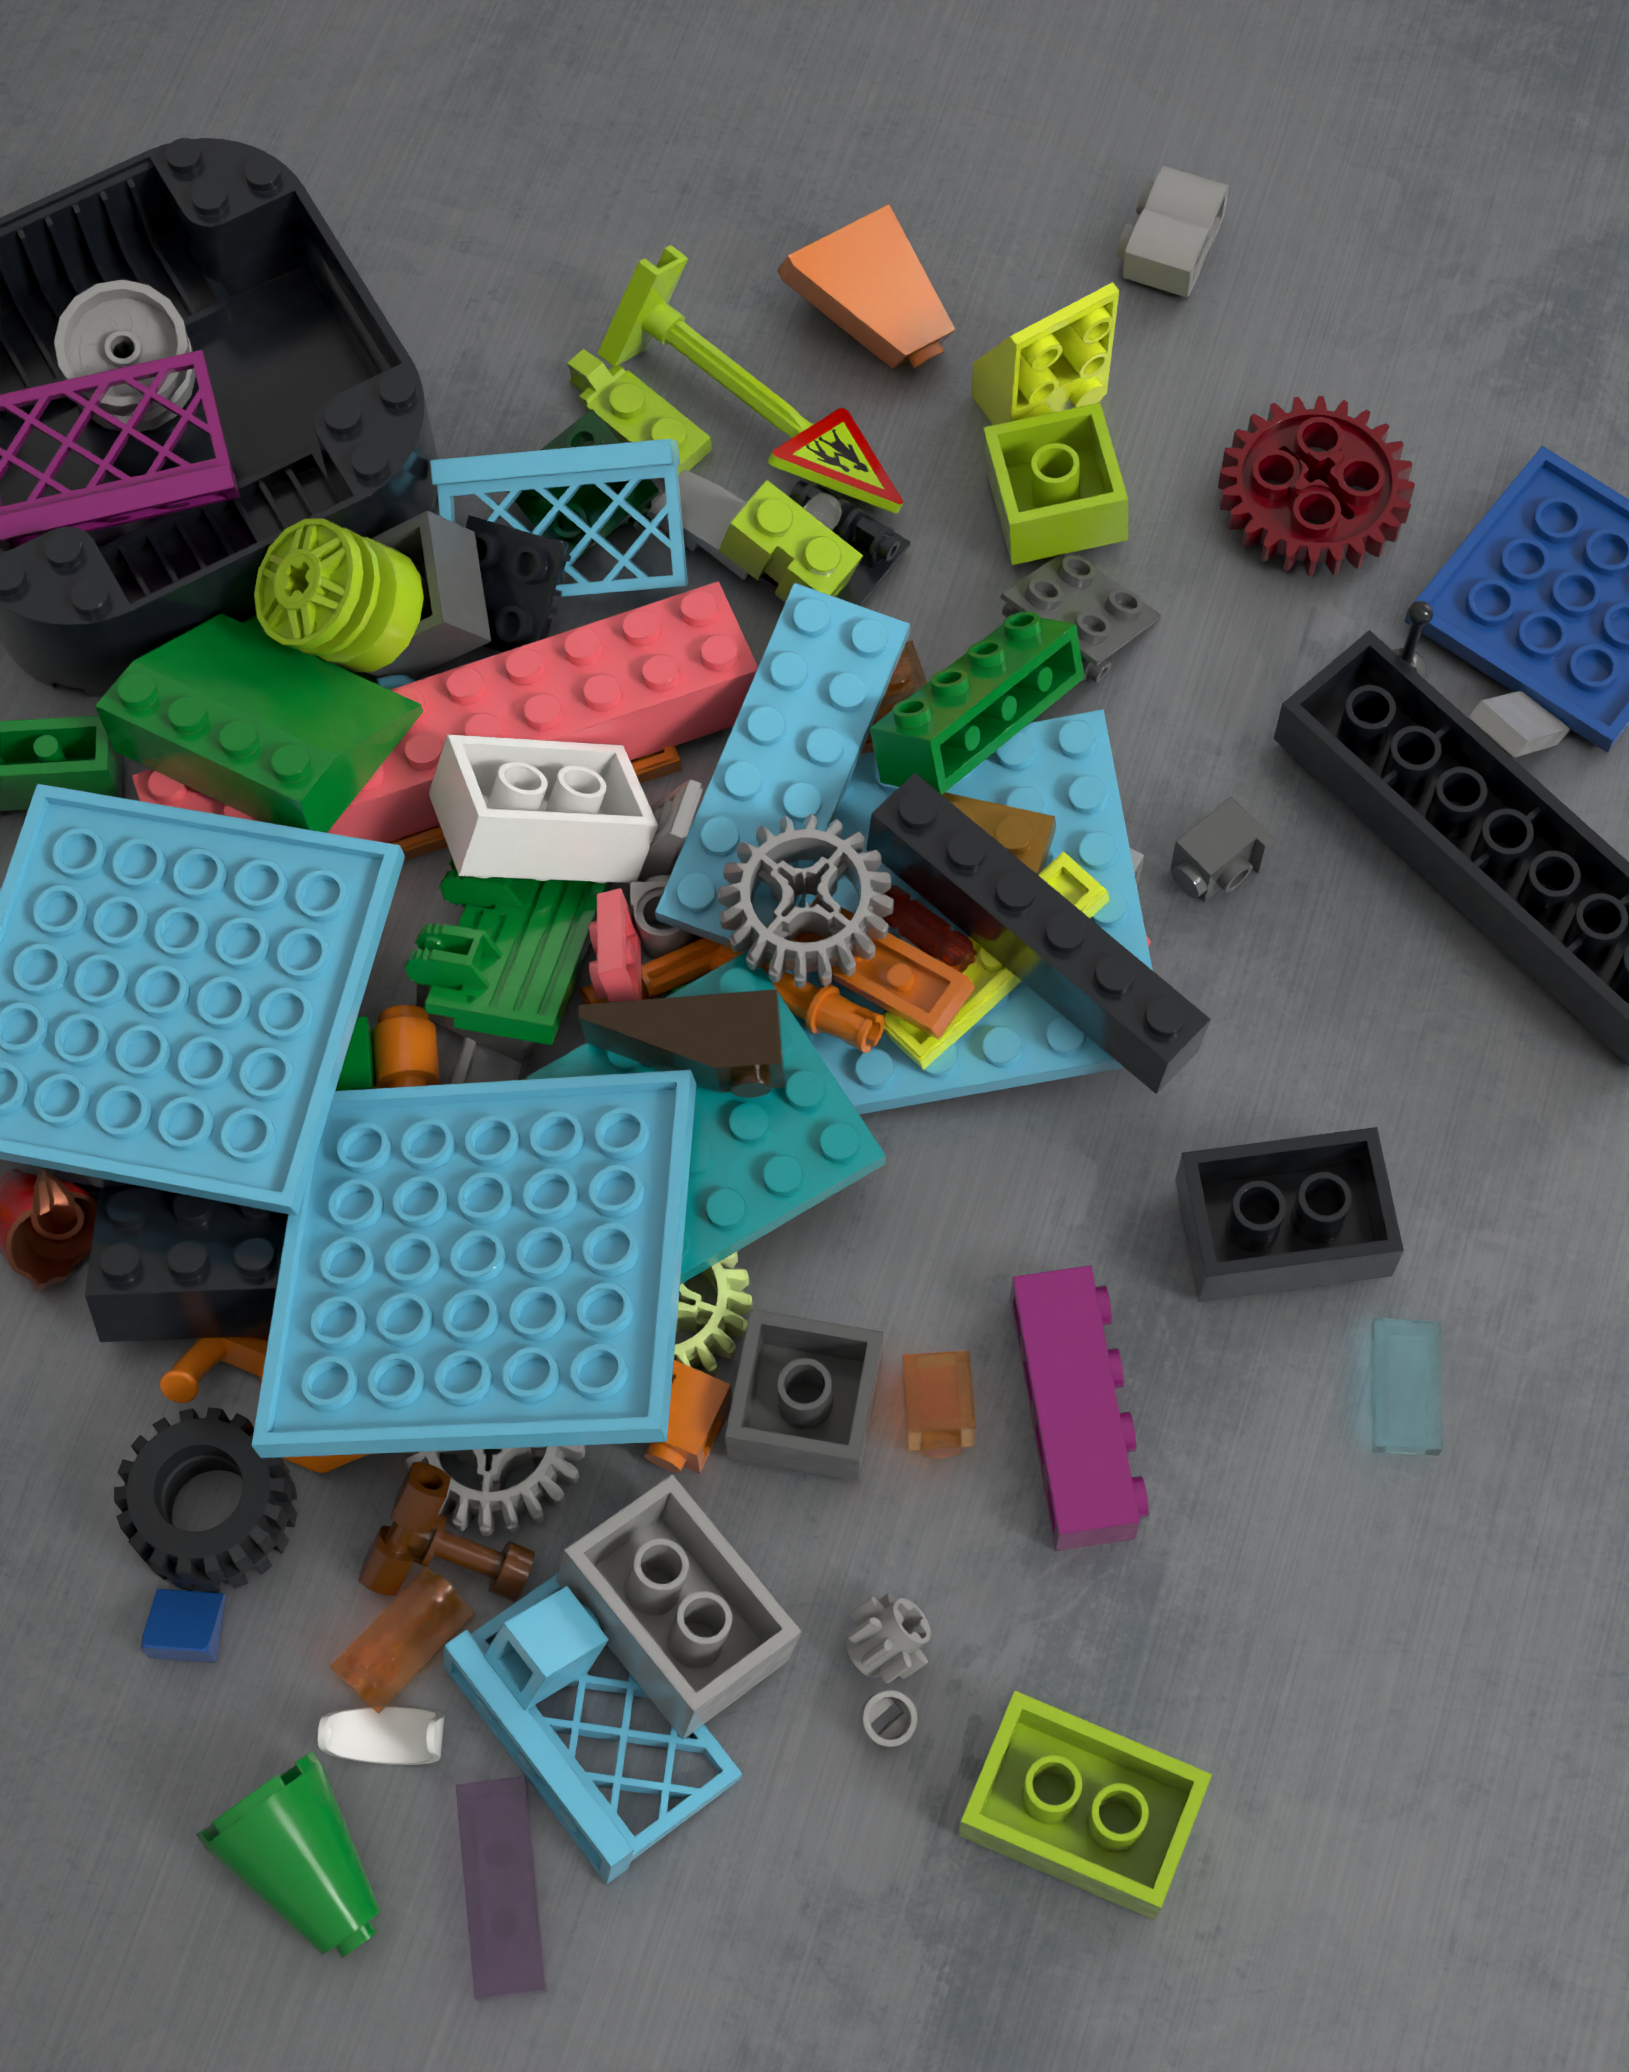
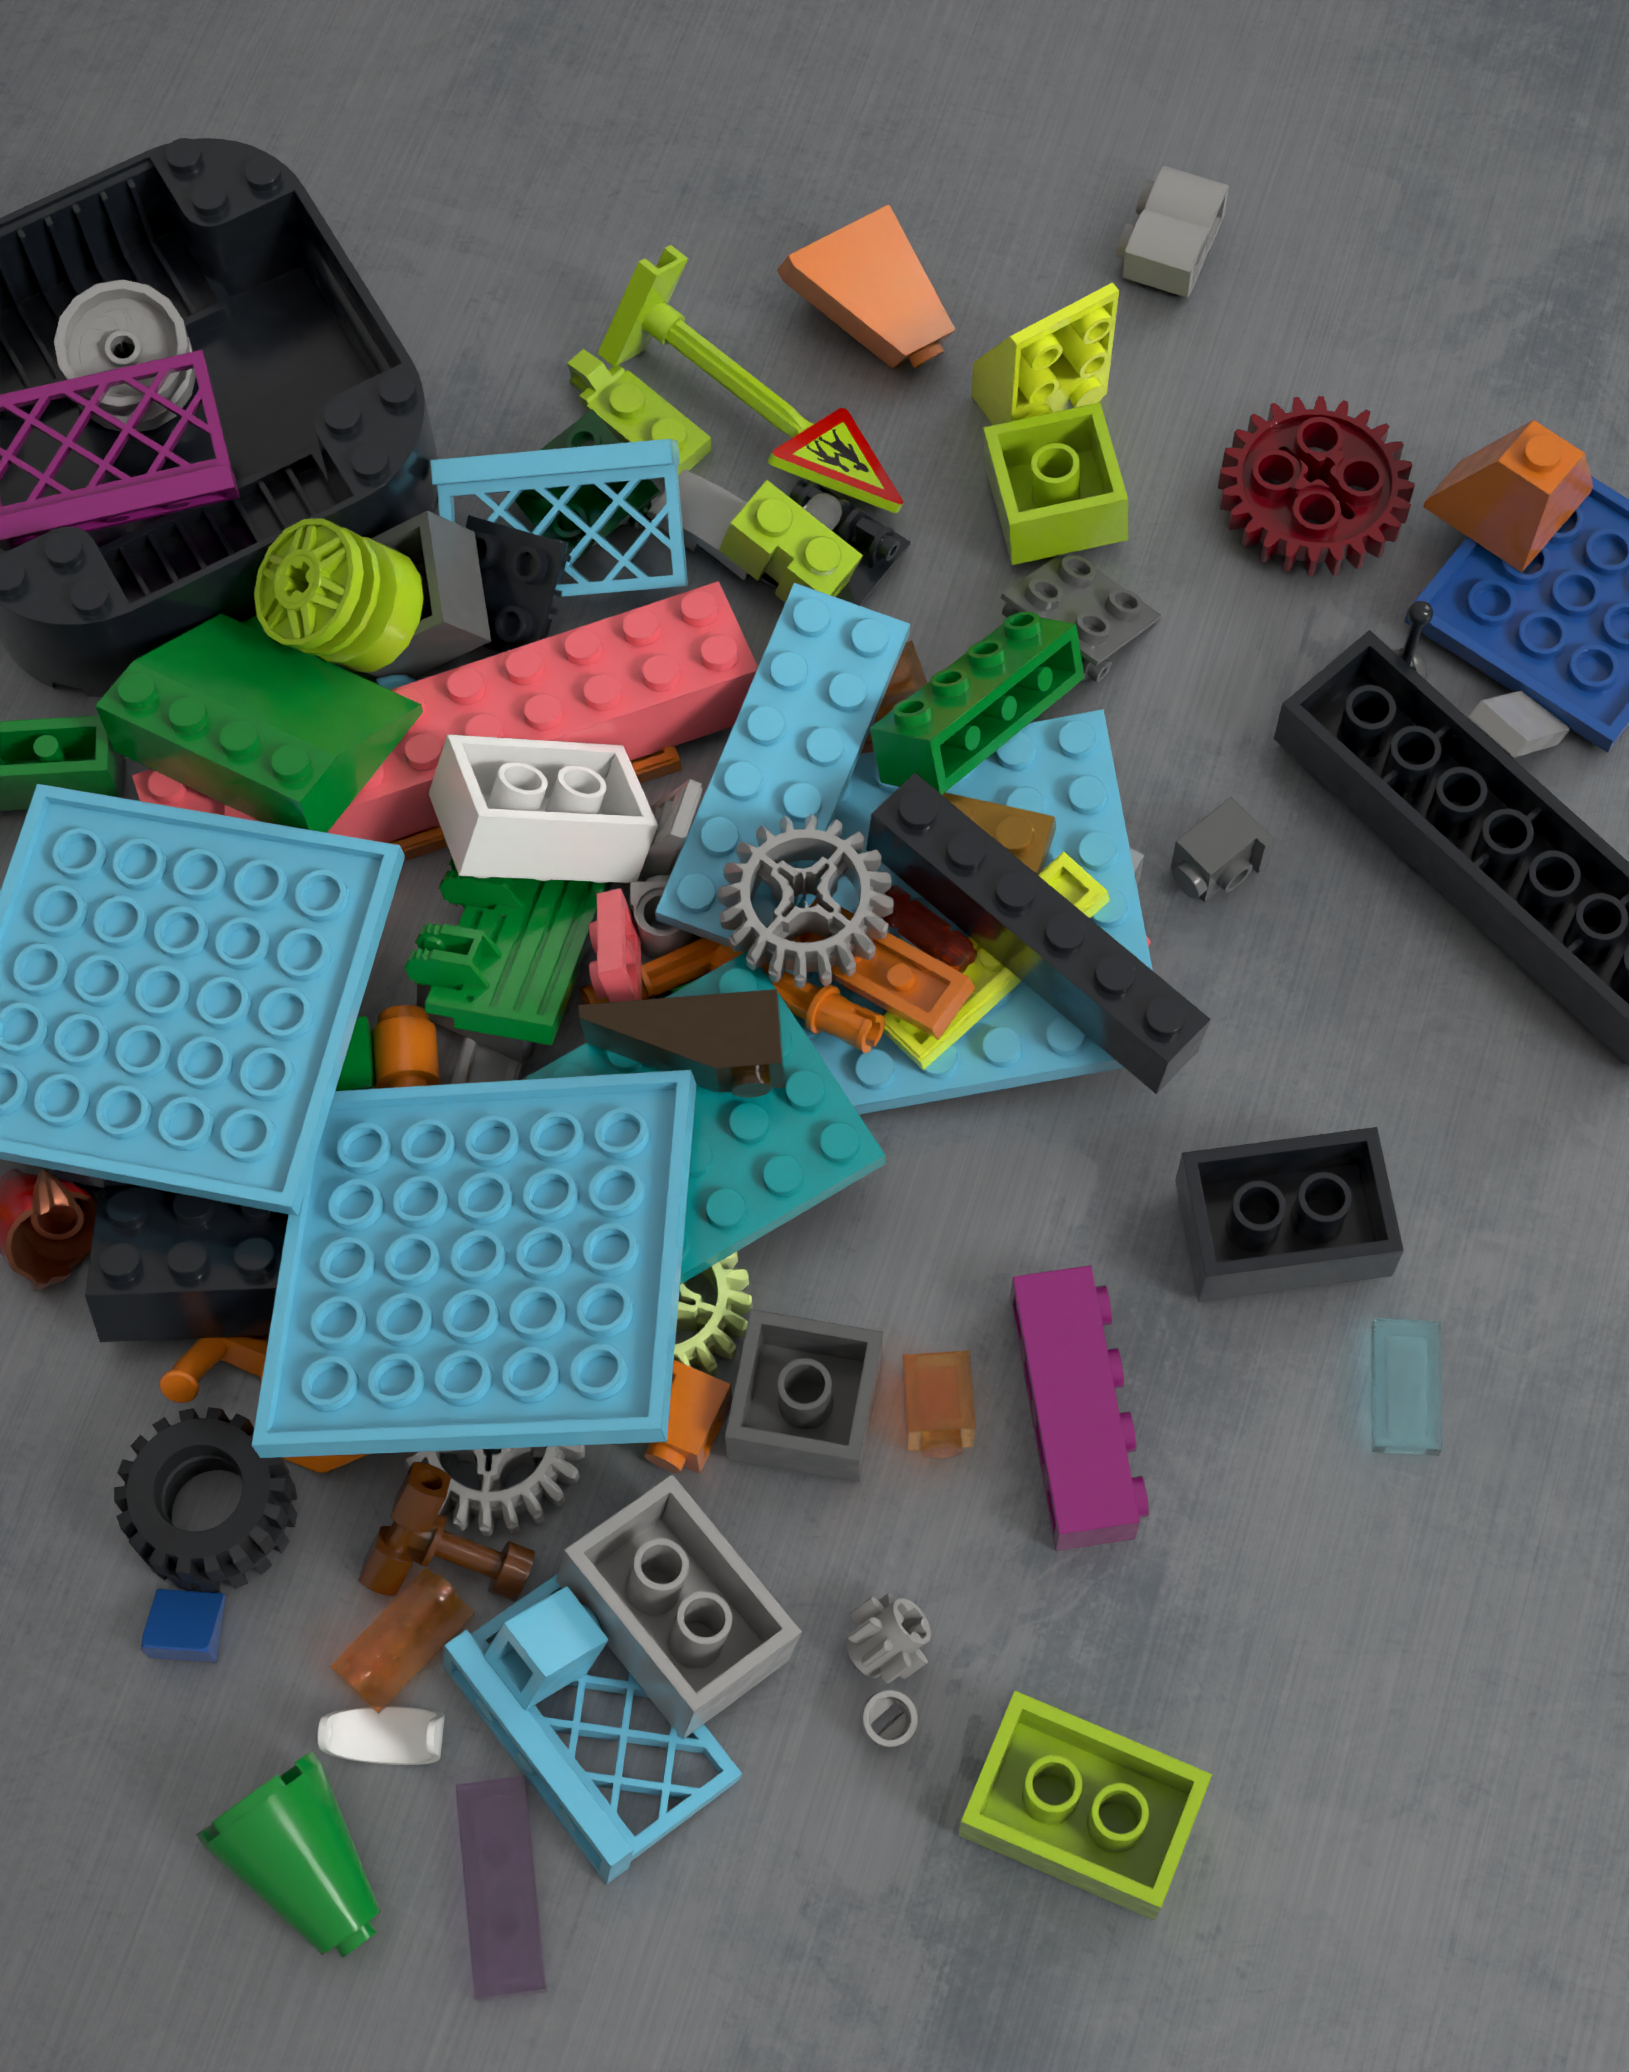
(1514, 492): none -> orange slope

